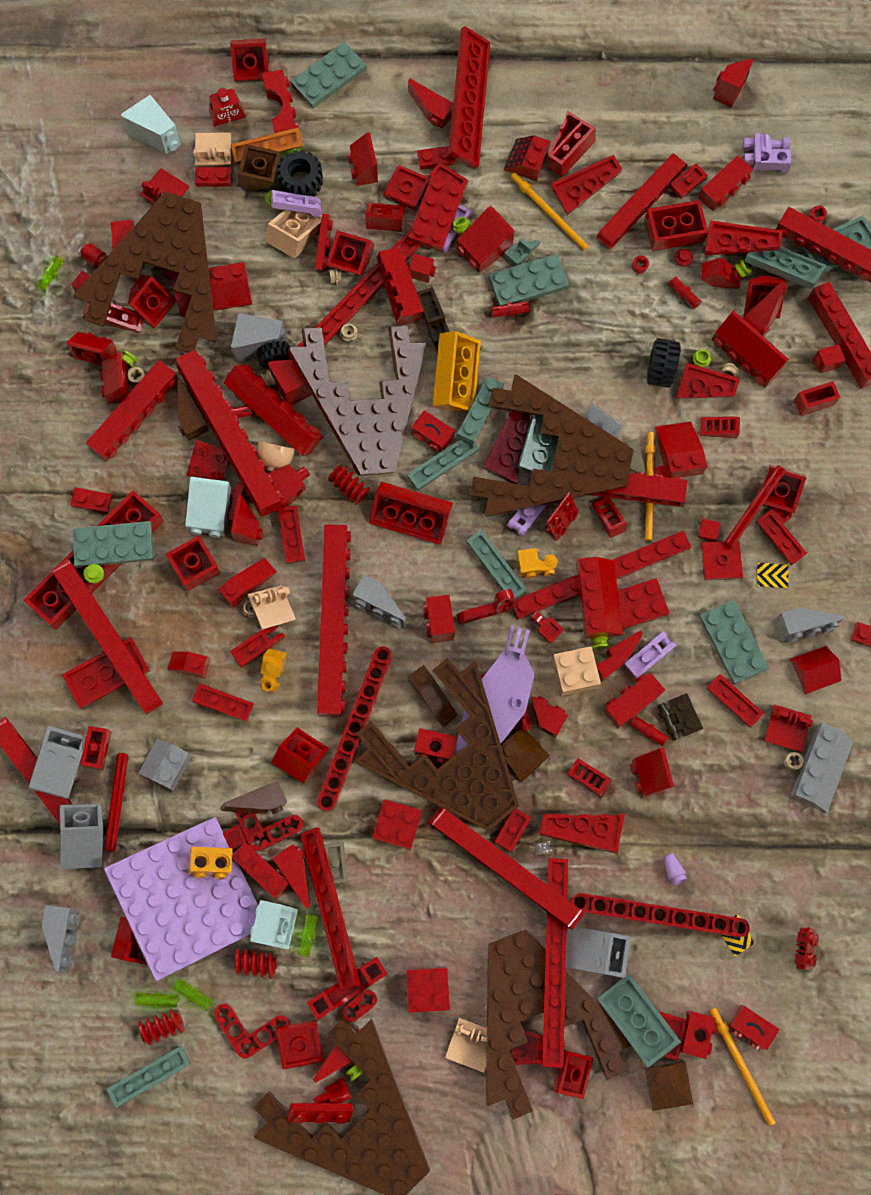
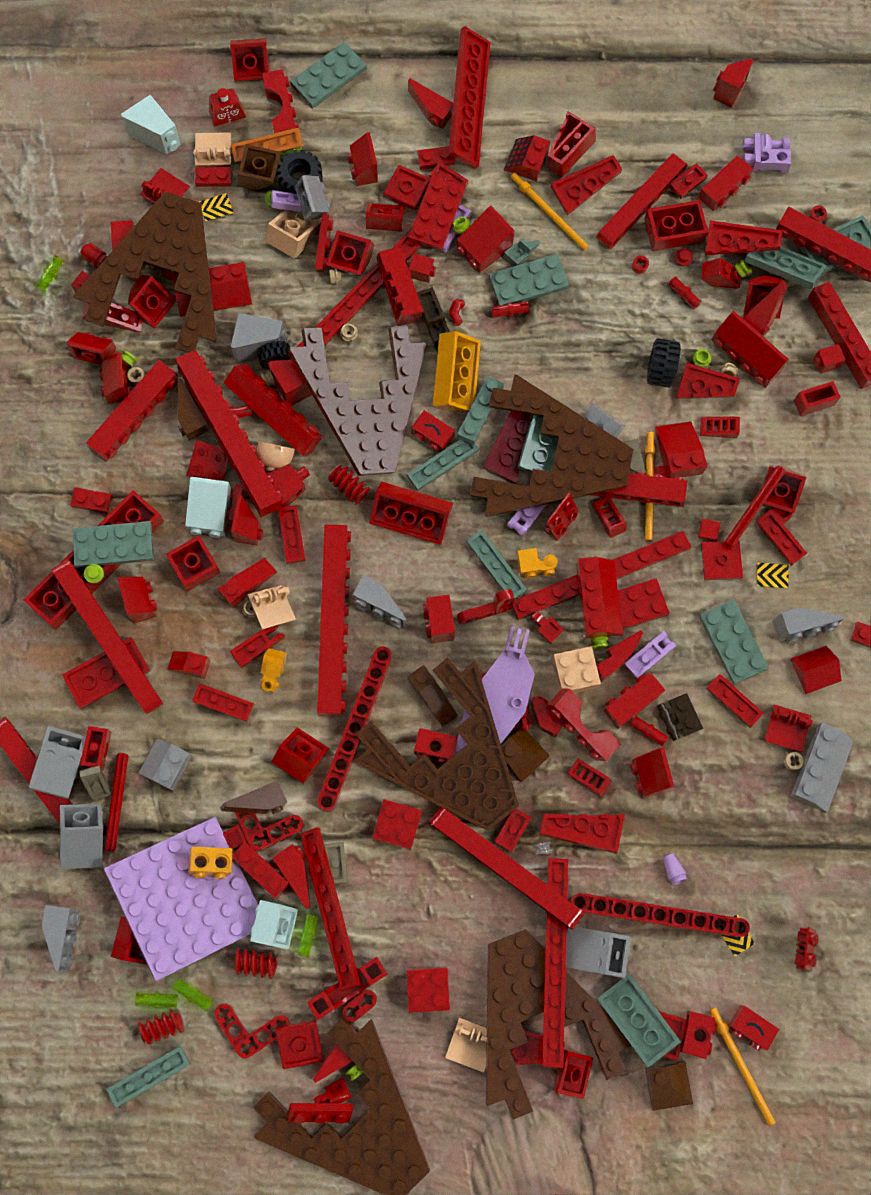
(95, 783): none -> dark tan plate
(137, 598): none -> red slope
(216, 207): none -> sticker
(311, 197): none -> light grey slope
(454, 311): none -> red arm
(567, 708): none -> red arch

